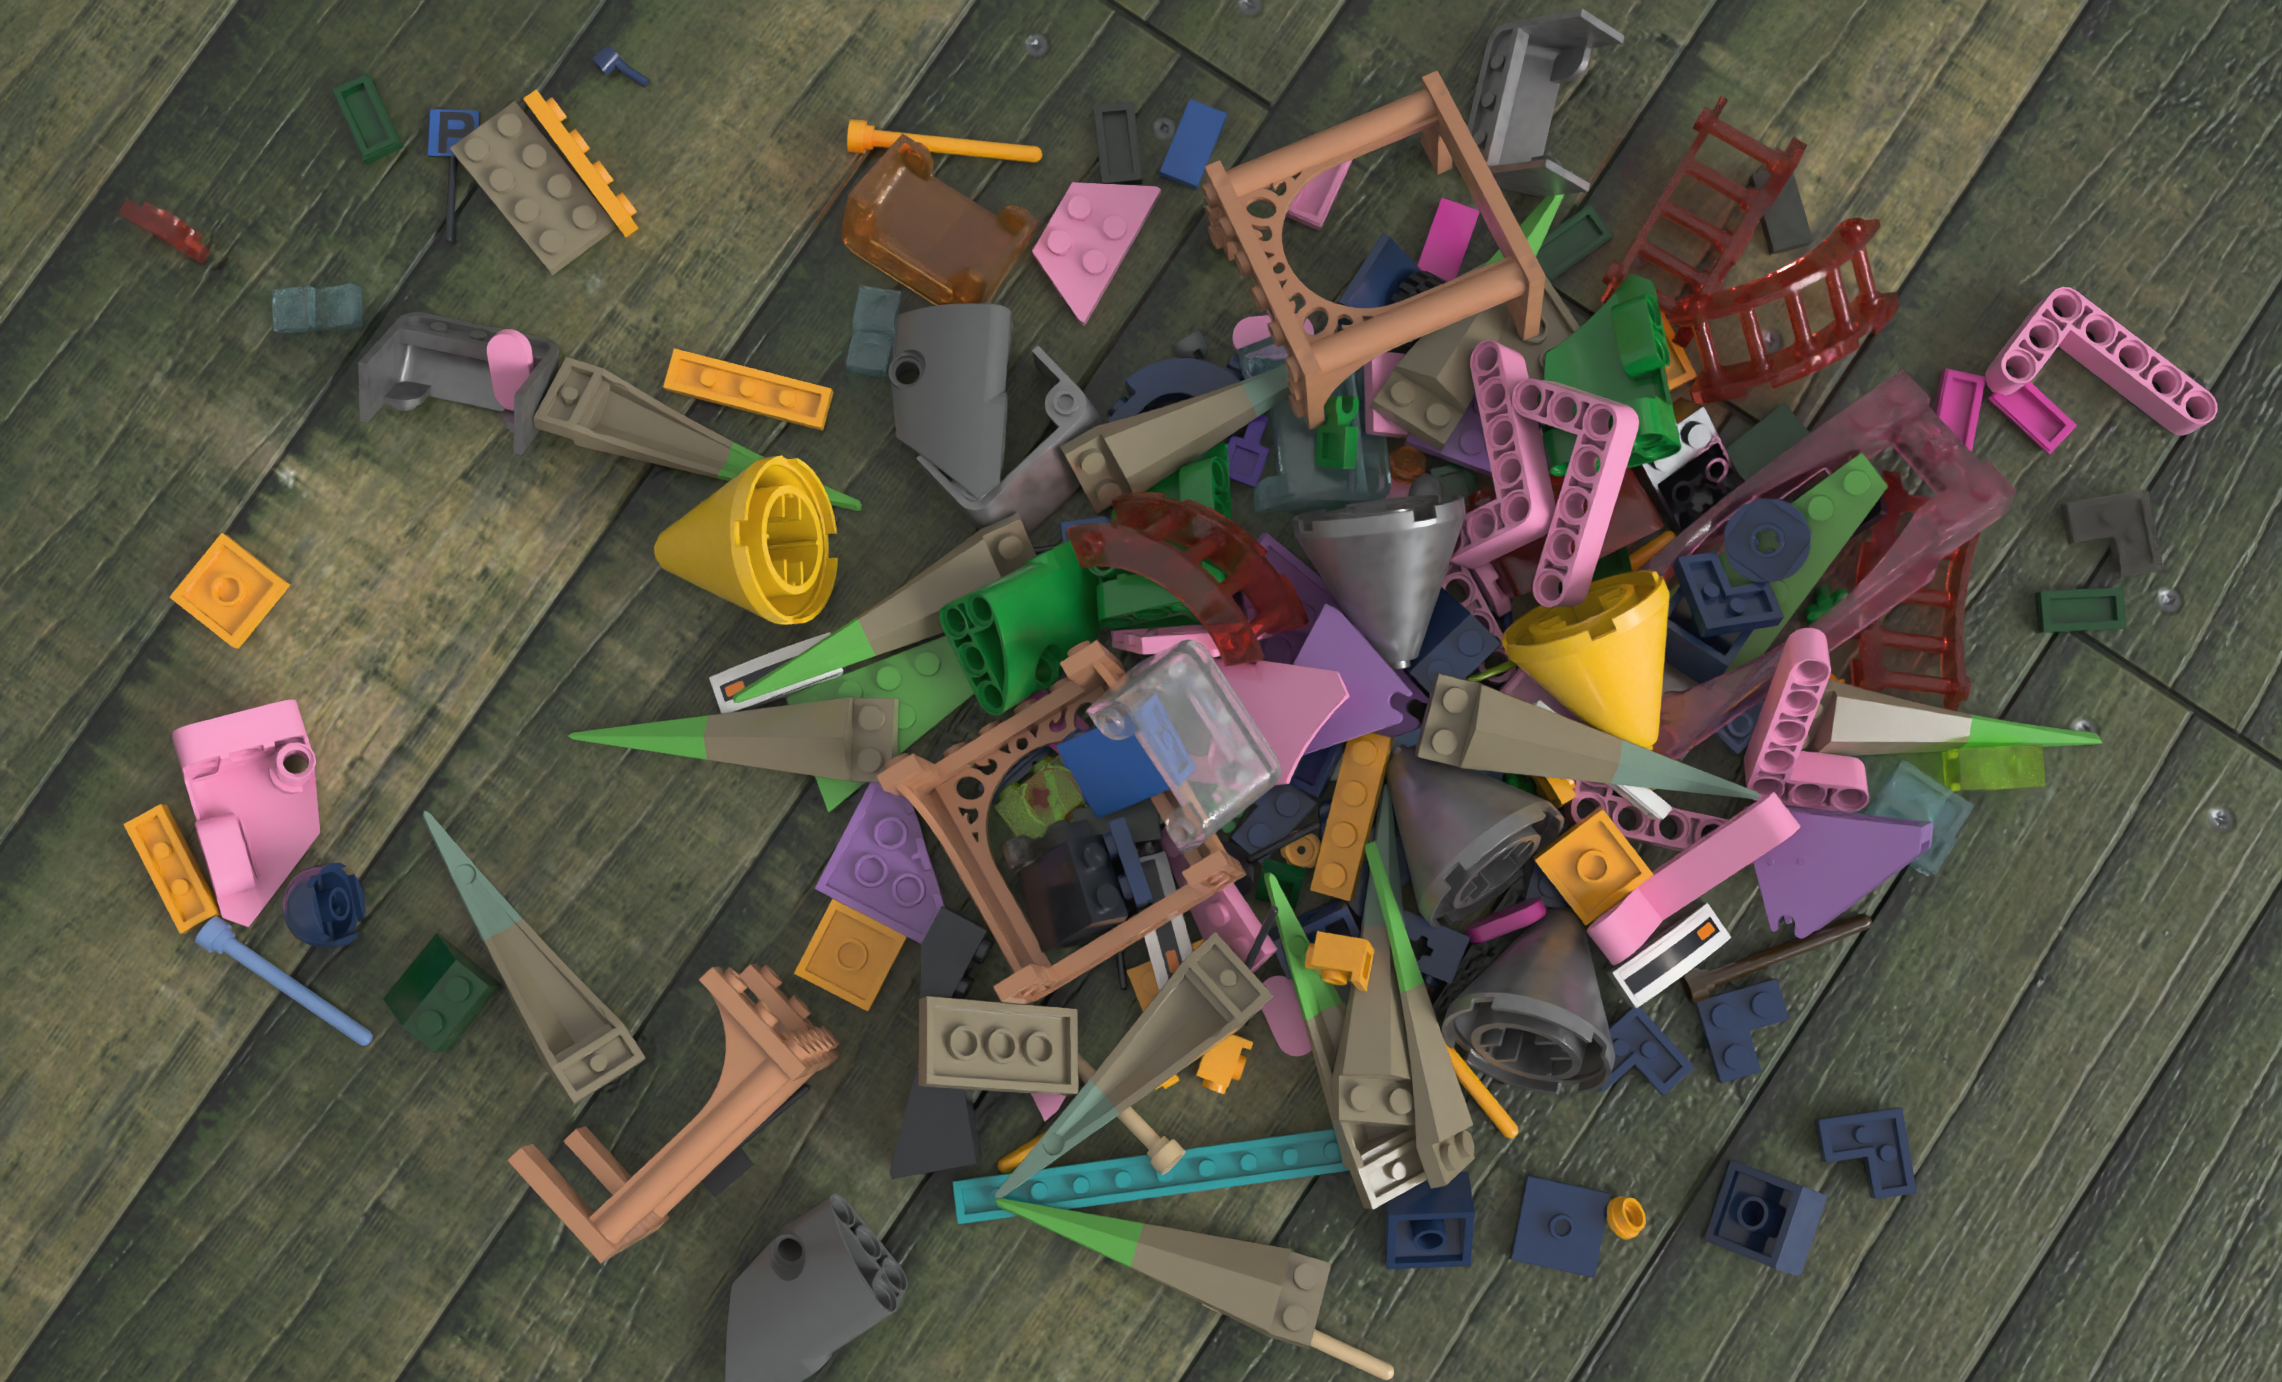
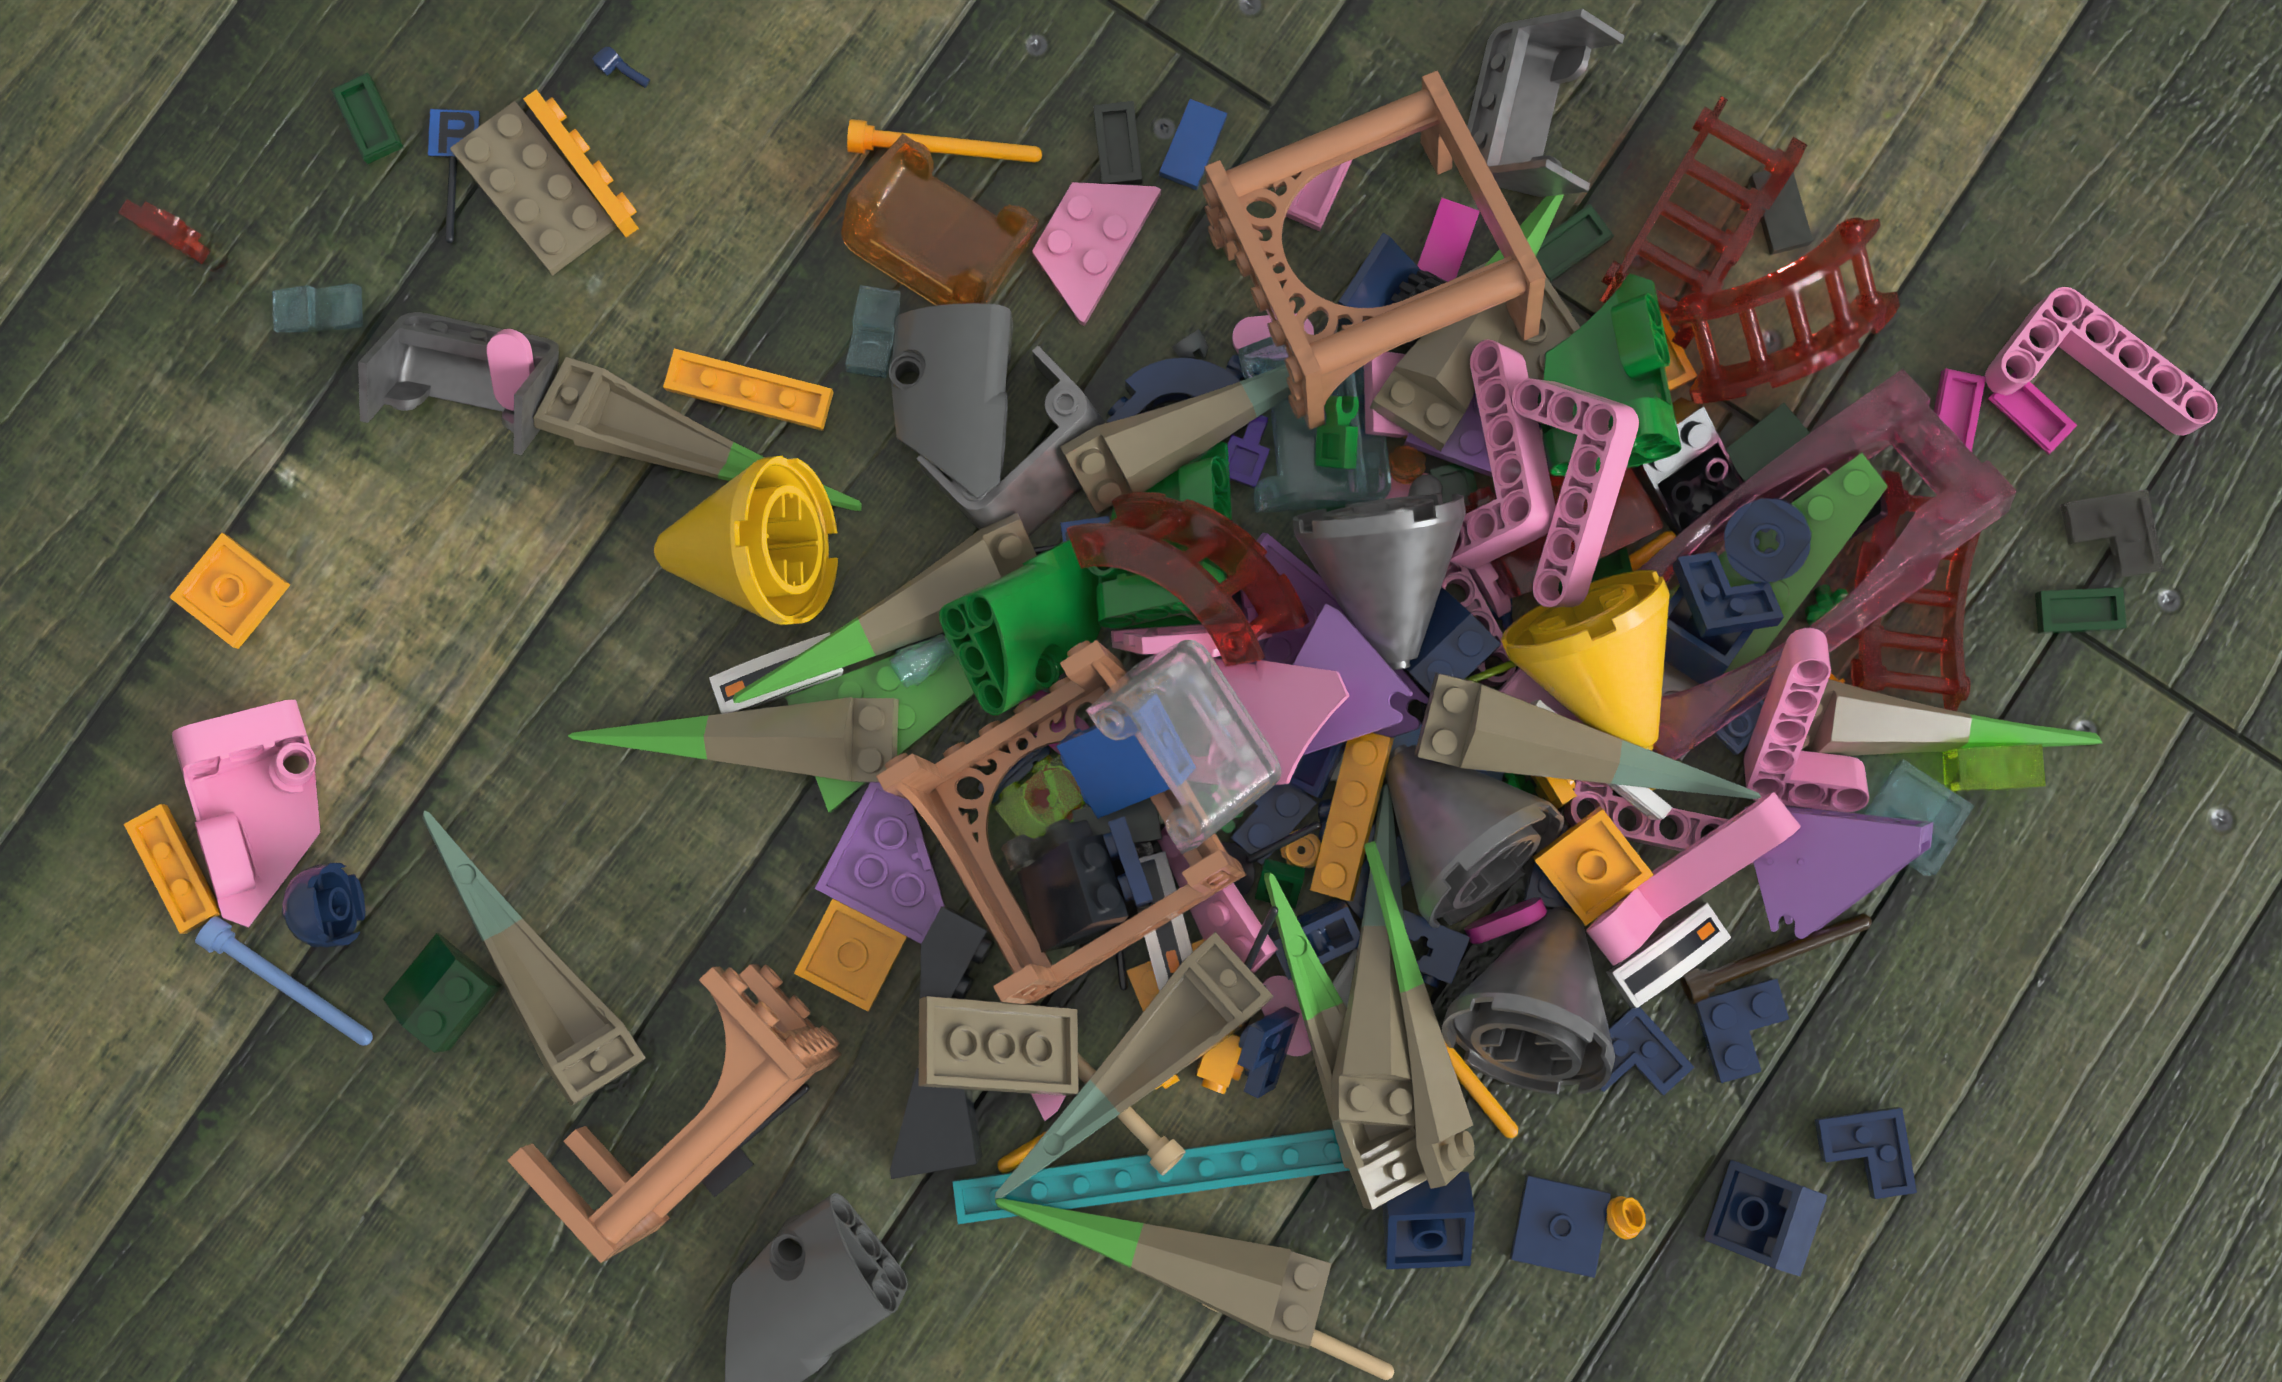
(920, 660): none -> clear light blue cone
(1265, 1049): none -> dark blue plate
(1341, 959): light orange brick -> none

